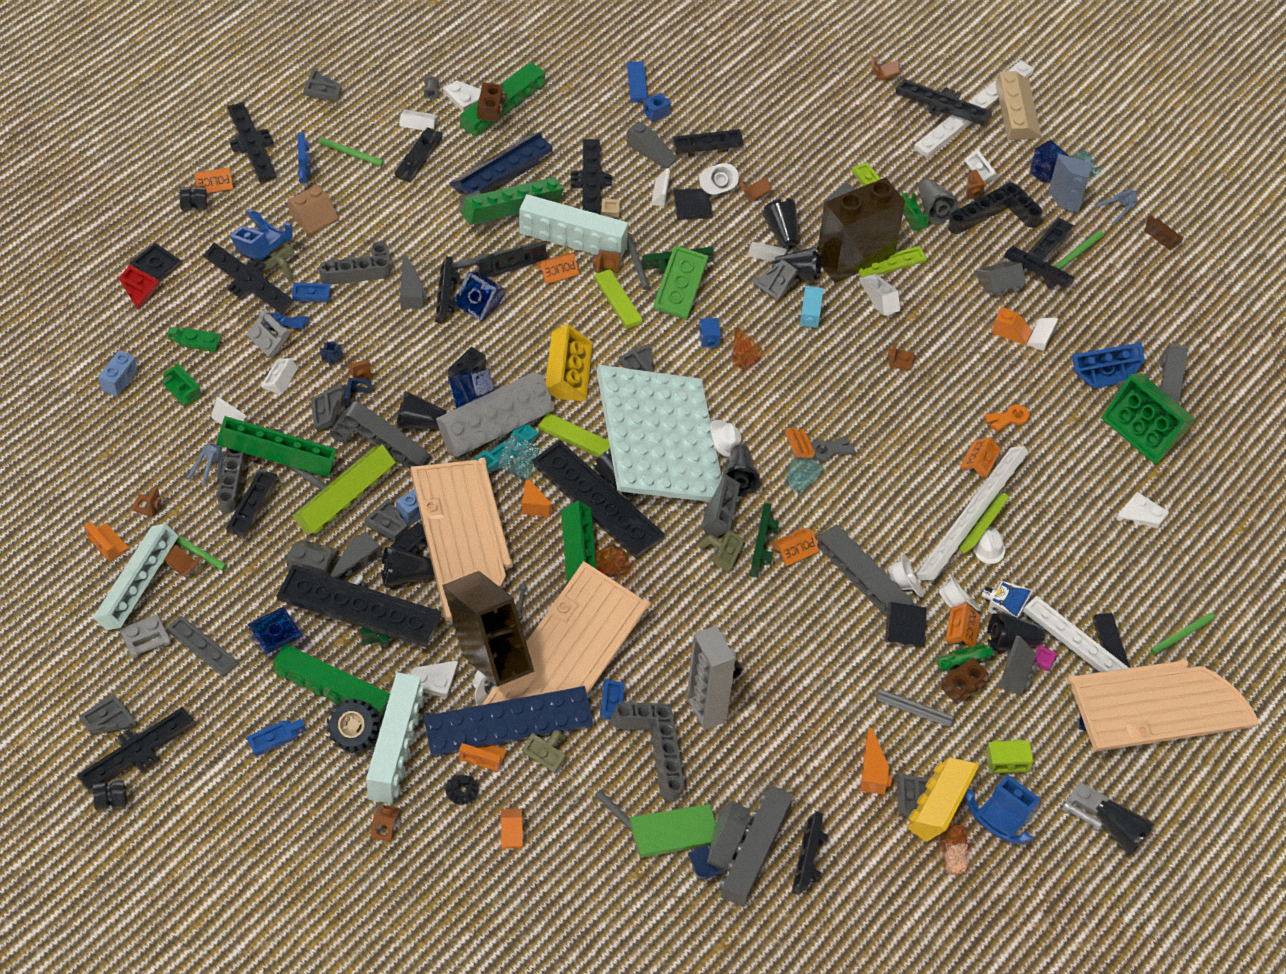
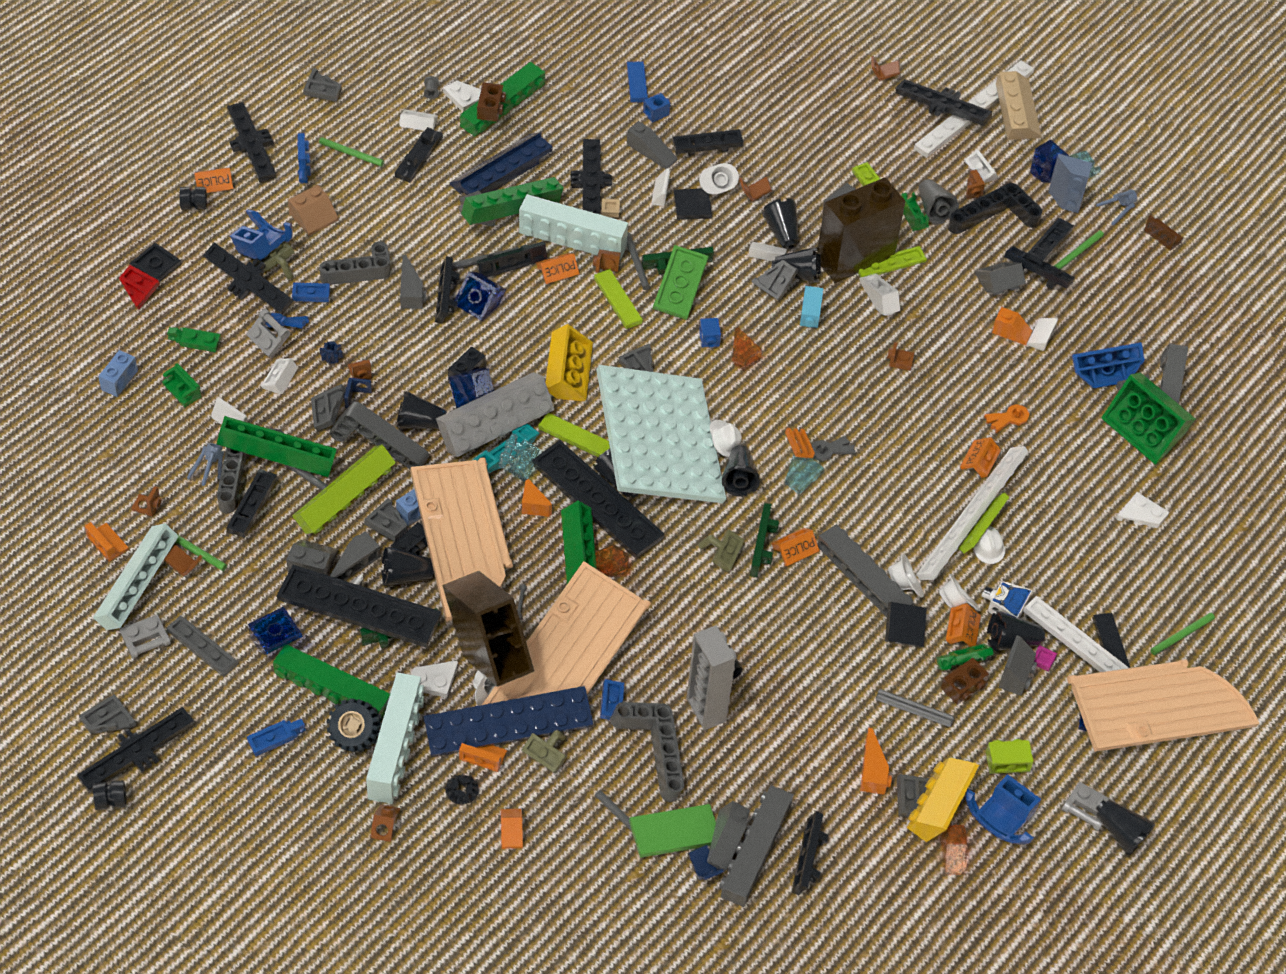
(721, 508): dark grey slope -> none

